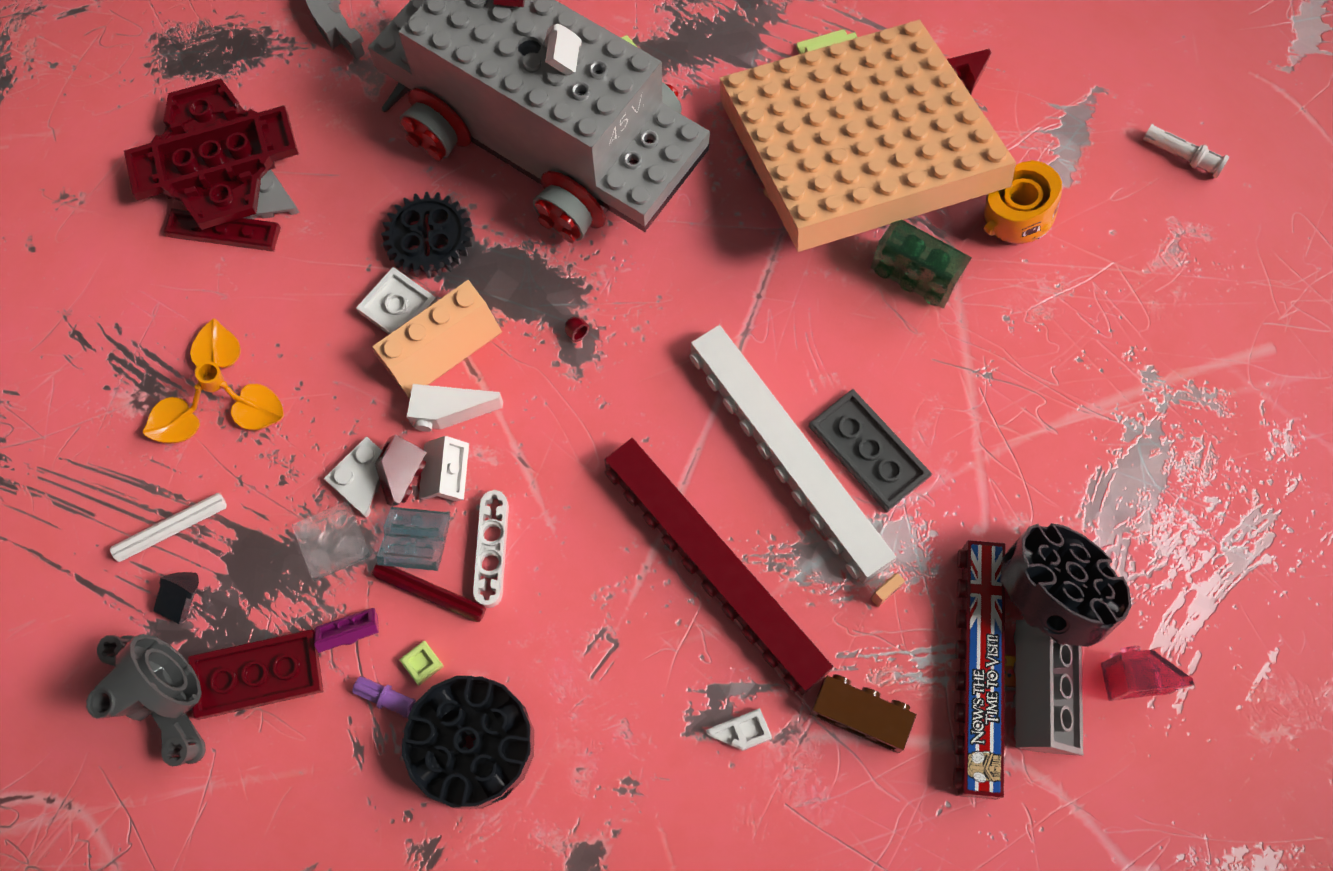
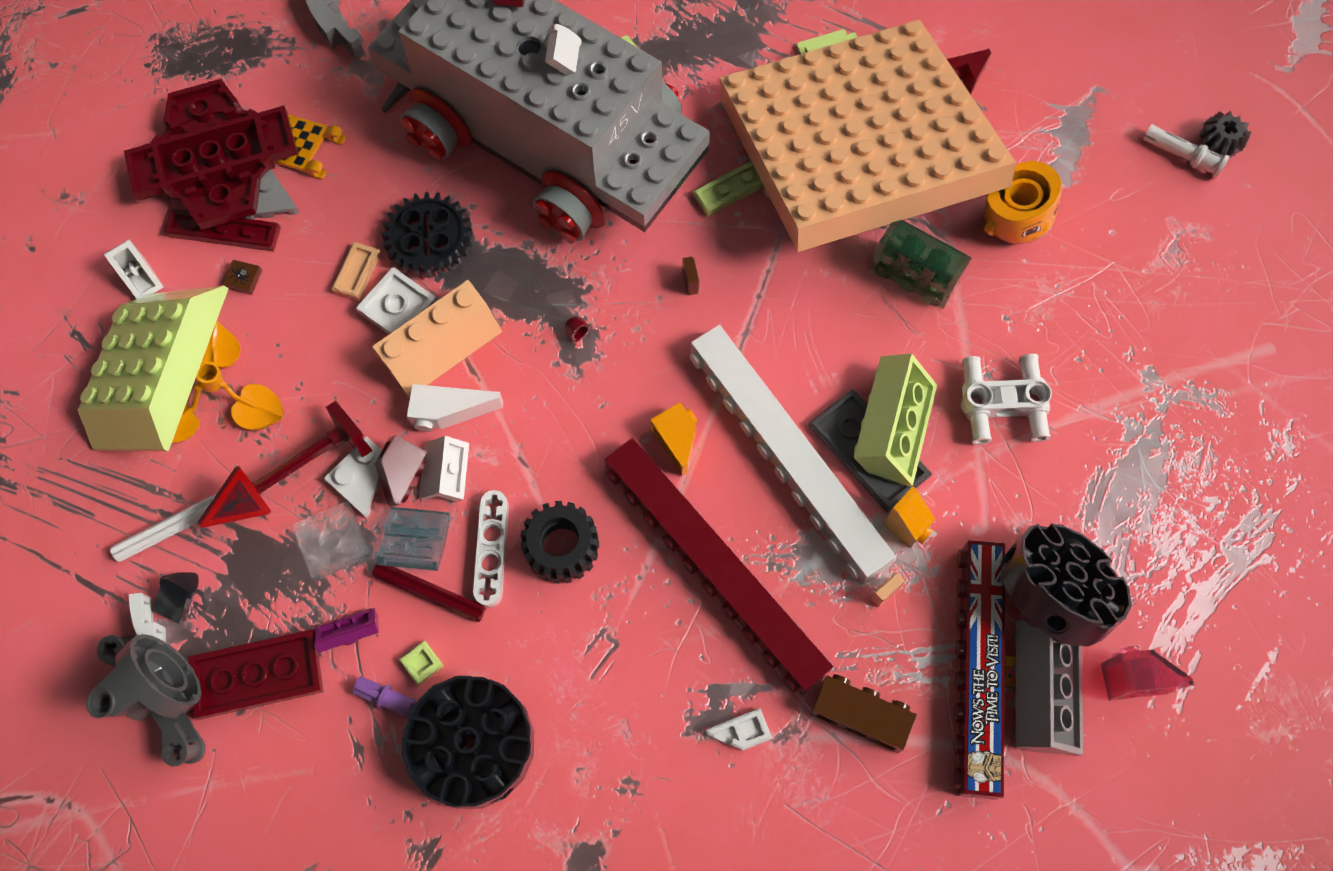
(133, 269): none -> white slope
(142, 616): none -> white slope
(148, 369): none -> yellowish green slope
(241, 498): none -> dark red piece
(242, 276): none -> reddish brown tile
(308, 140): none -> light orange flag
(356, 271): none -> light nougat tile
(557, 518): none -> black tyre
(676, 434): none -> light orange slope
(690, 275): none -> reddish brown tile
(728, 189): none -> yellowish green tile
(896, 419): none -> yellowish green slope
(910, 519): none -> light orange slope
(1006, 399): none -> white piece
(1225, 134): none -> dark grey gear

